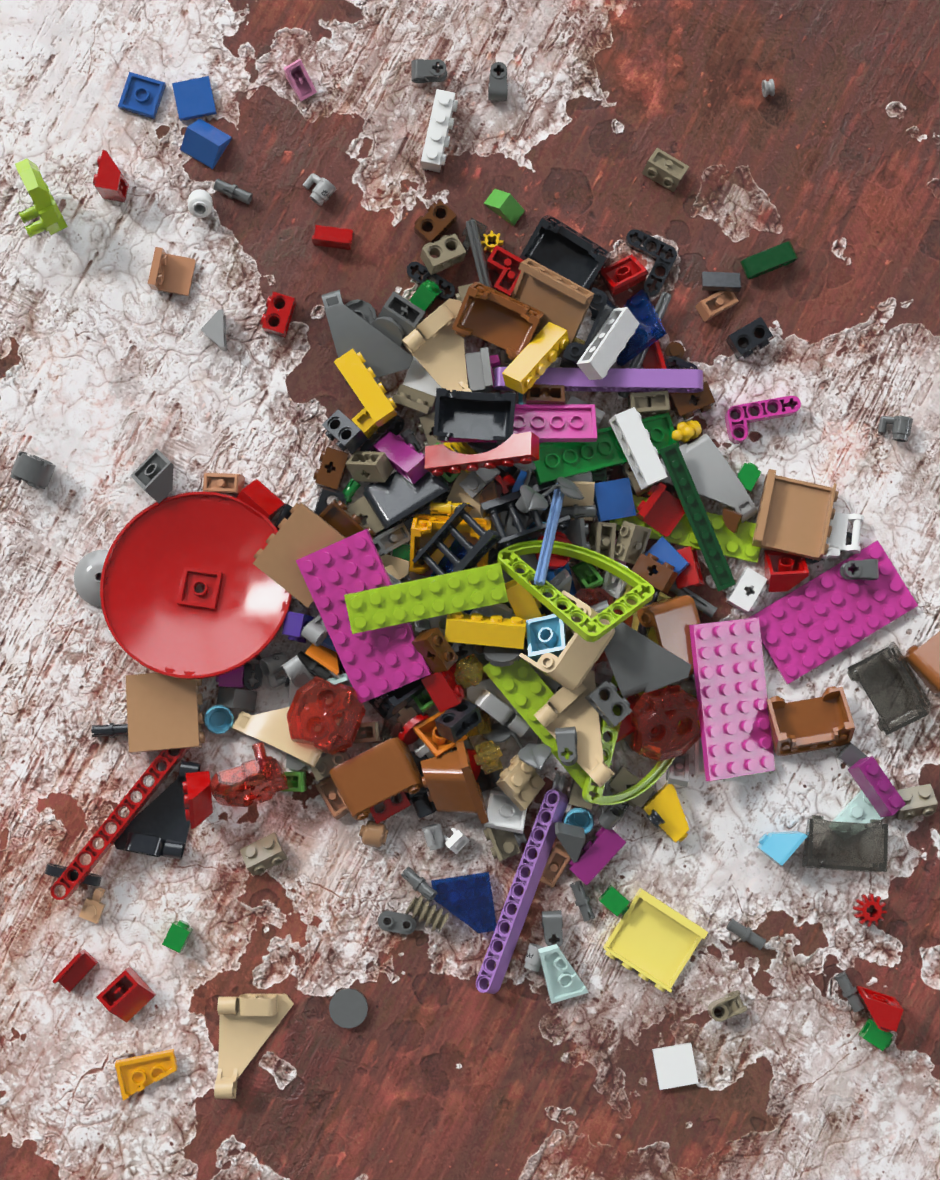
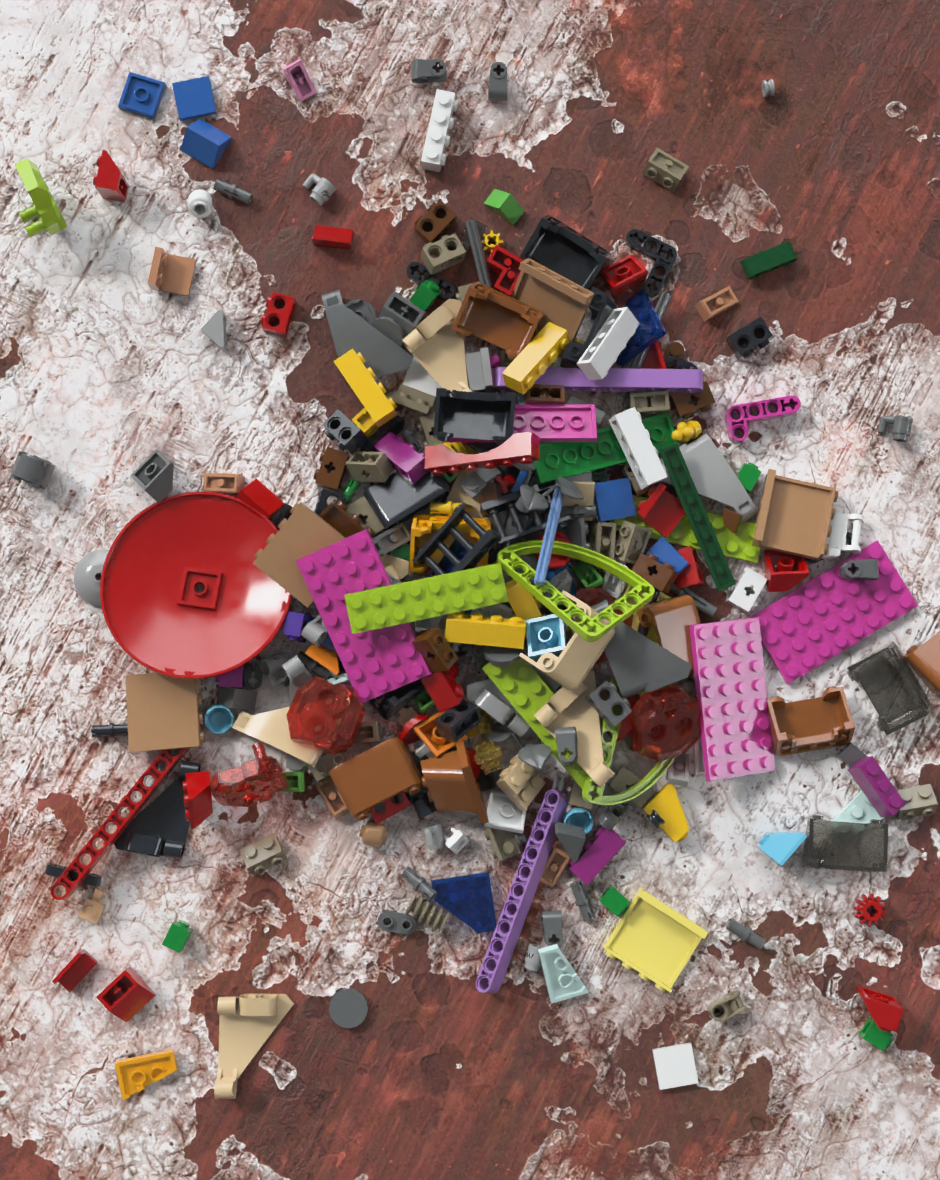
(390, 729): clear smoke plate -> none
(469, 671): clear yellow brick -> none
(721, 281): black tile -> none
(849, 991): dark grey pin -> none

